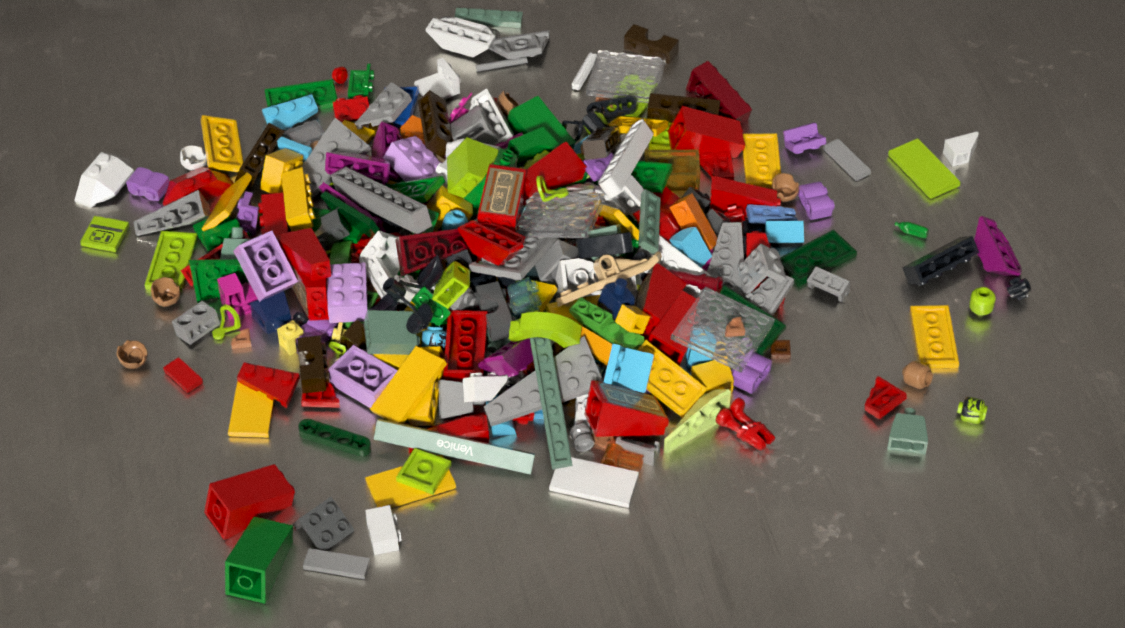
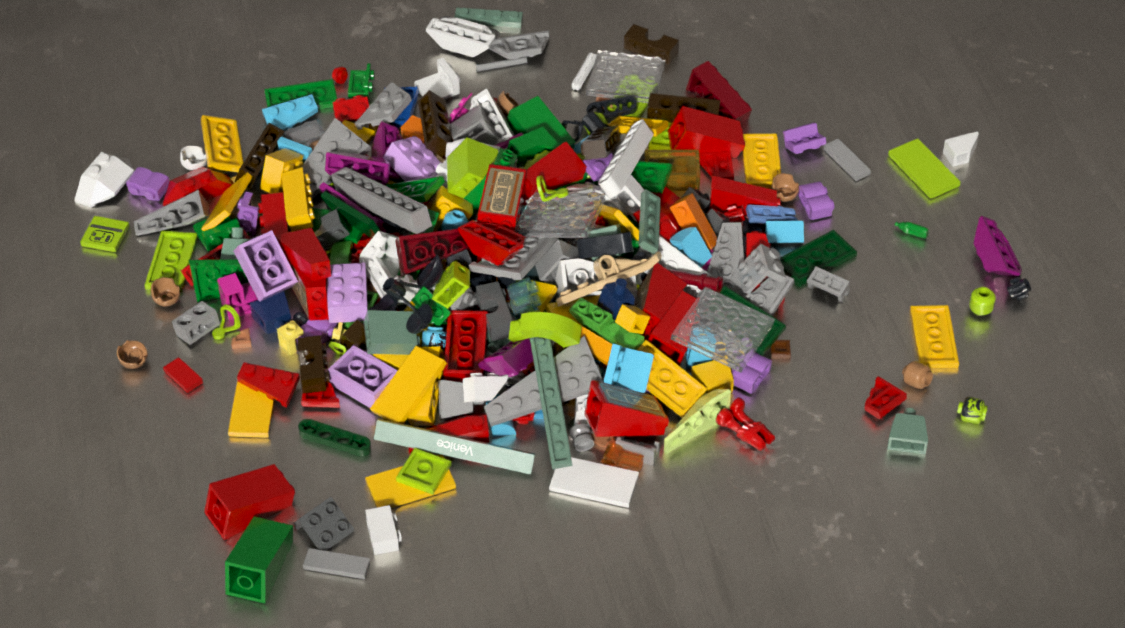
(735, 328): nougat tile -> none
(940, 260): black brick -> none

